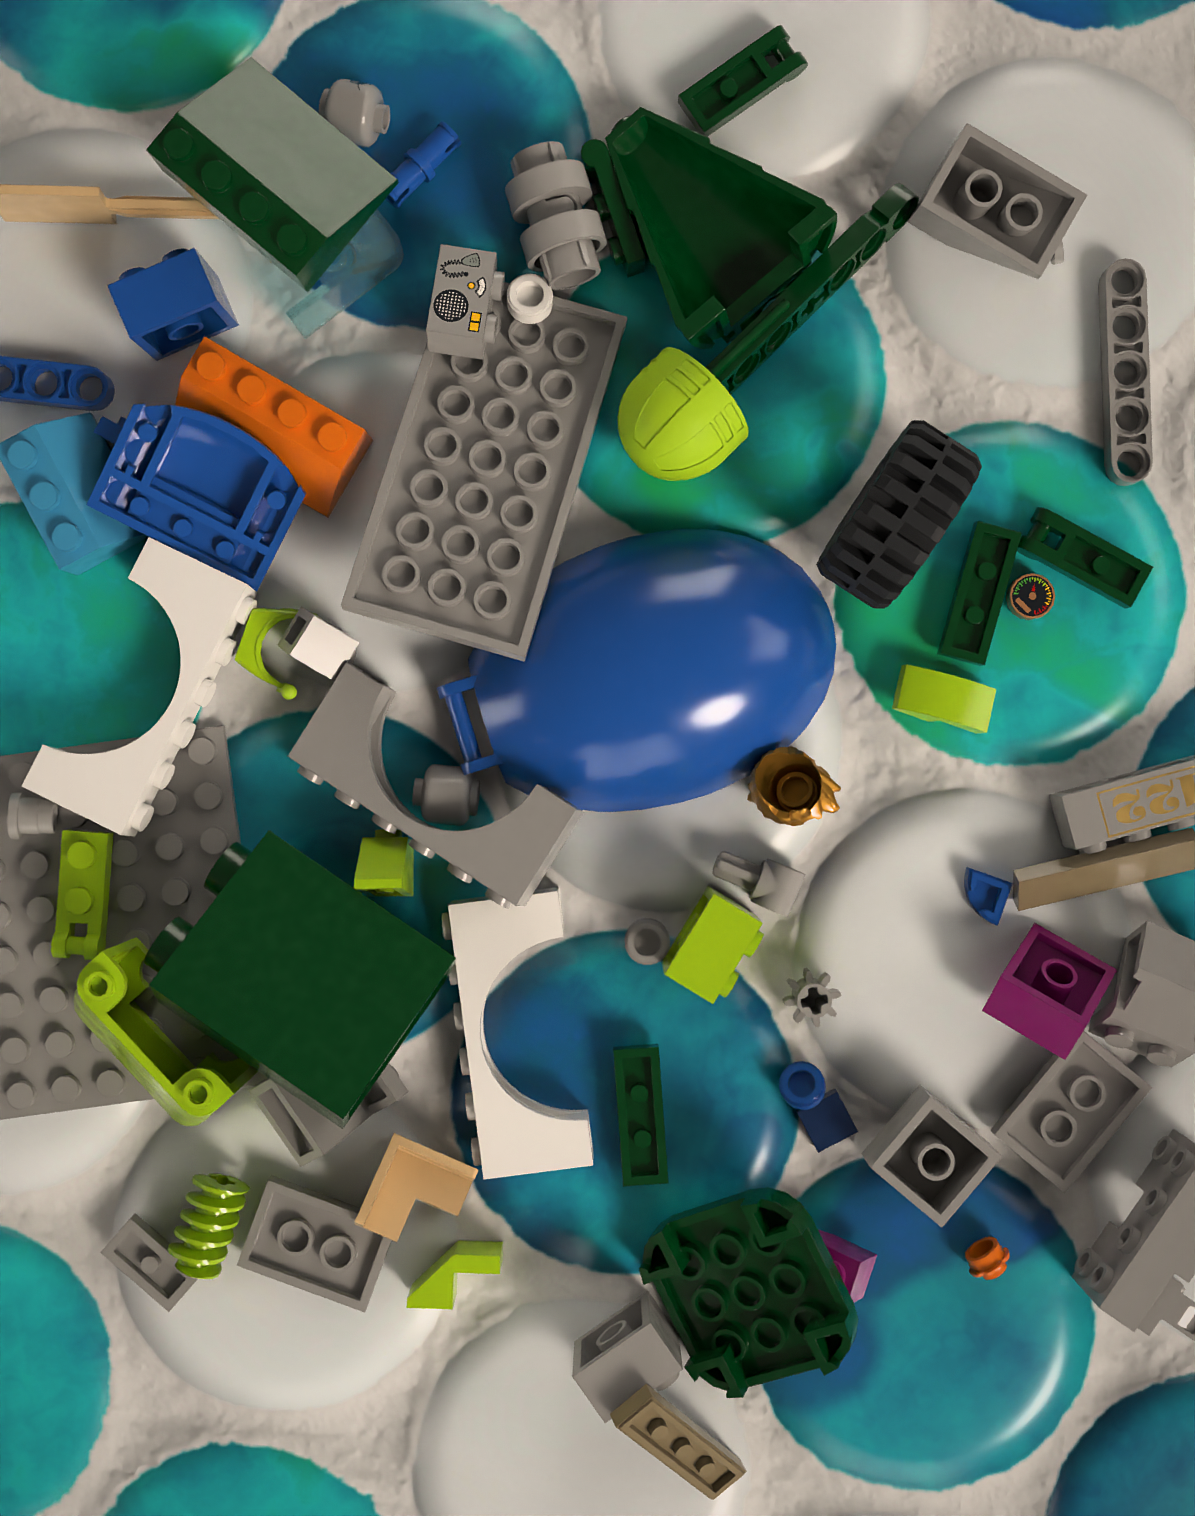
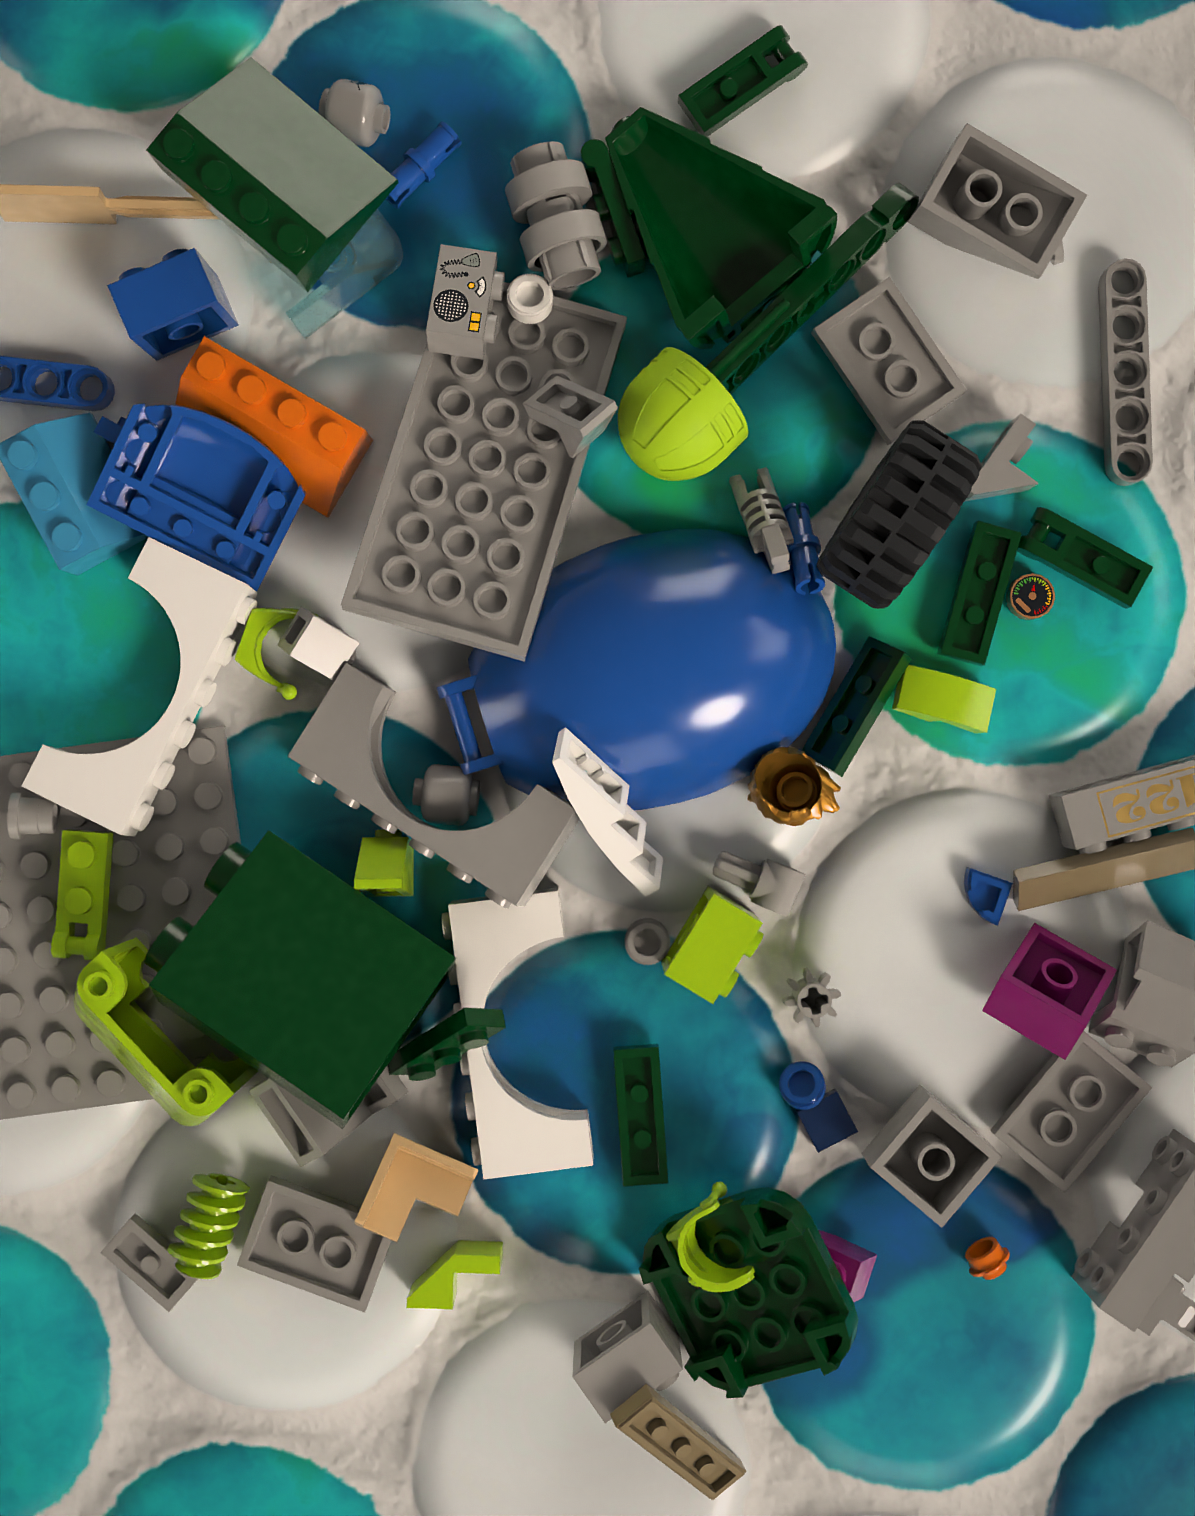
(446, 1042): none -> dark green plate
(572, 411): none -> light grey slope
(602, 806): none -> white slope
(702, 1270): none -> lime helmet
(764, 519): none -> light grey hinge
(804, 550): none -> blue pin
(856, 705): none -> dark green plate
(888, 360): none -> light grey plate
(997, 473): none -> light grey slope

